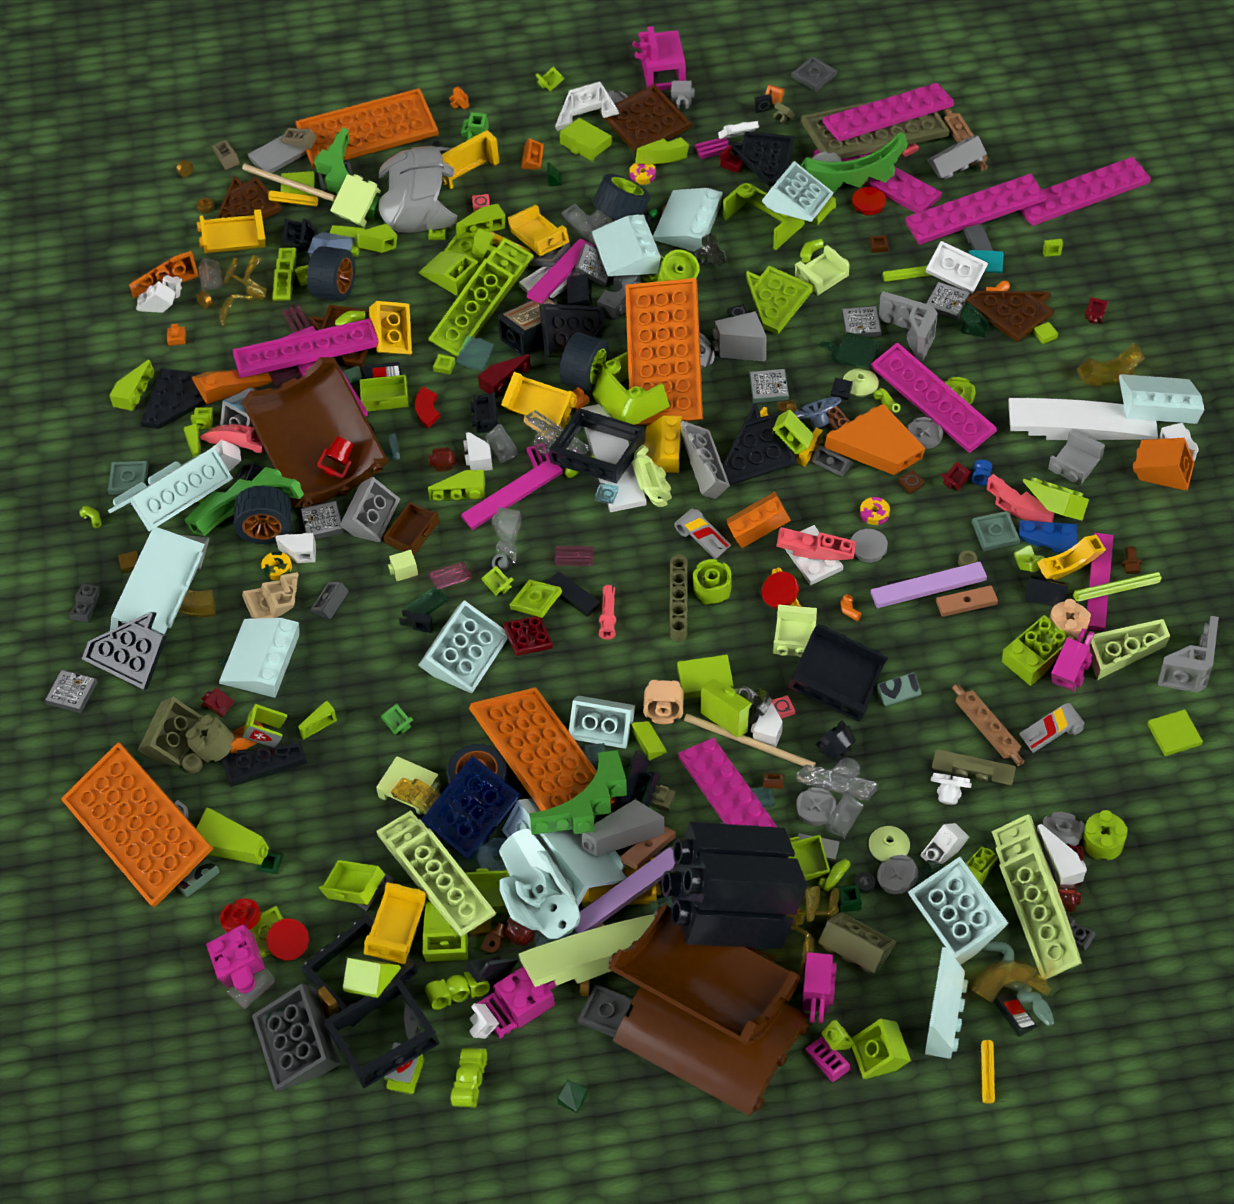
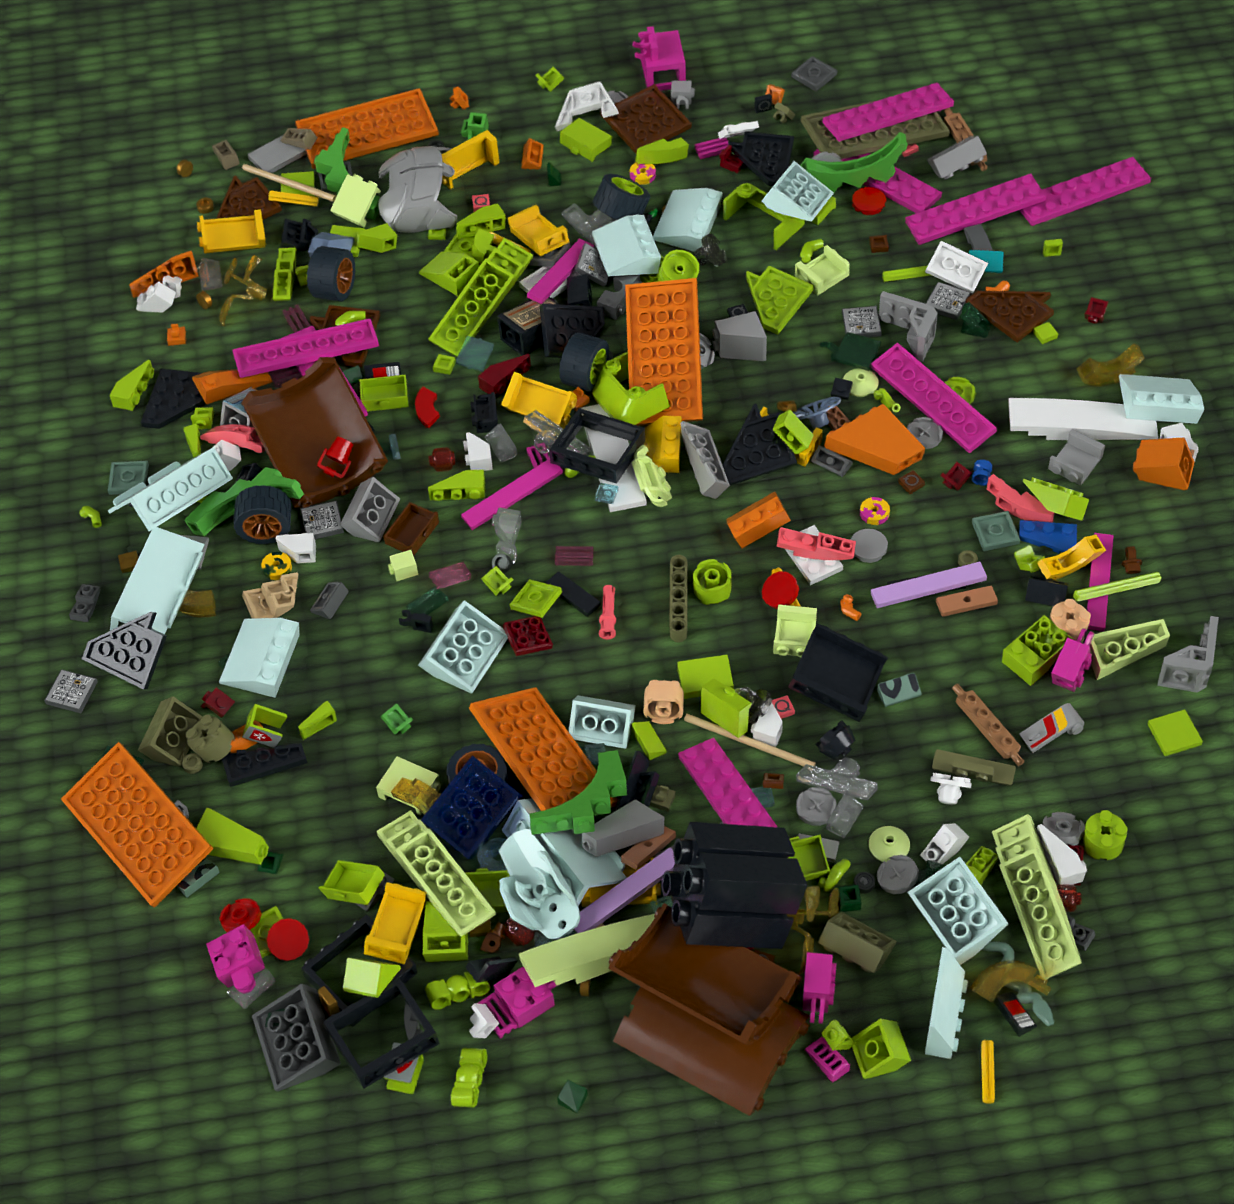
(391, 327): yellow slope -> none
(605, 1010): dark grey tile -> none
(702, 531): light grey door -> none
(769, 385): tile -> none

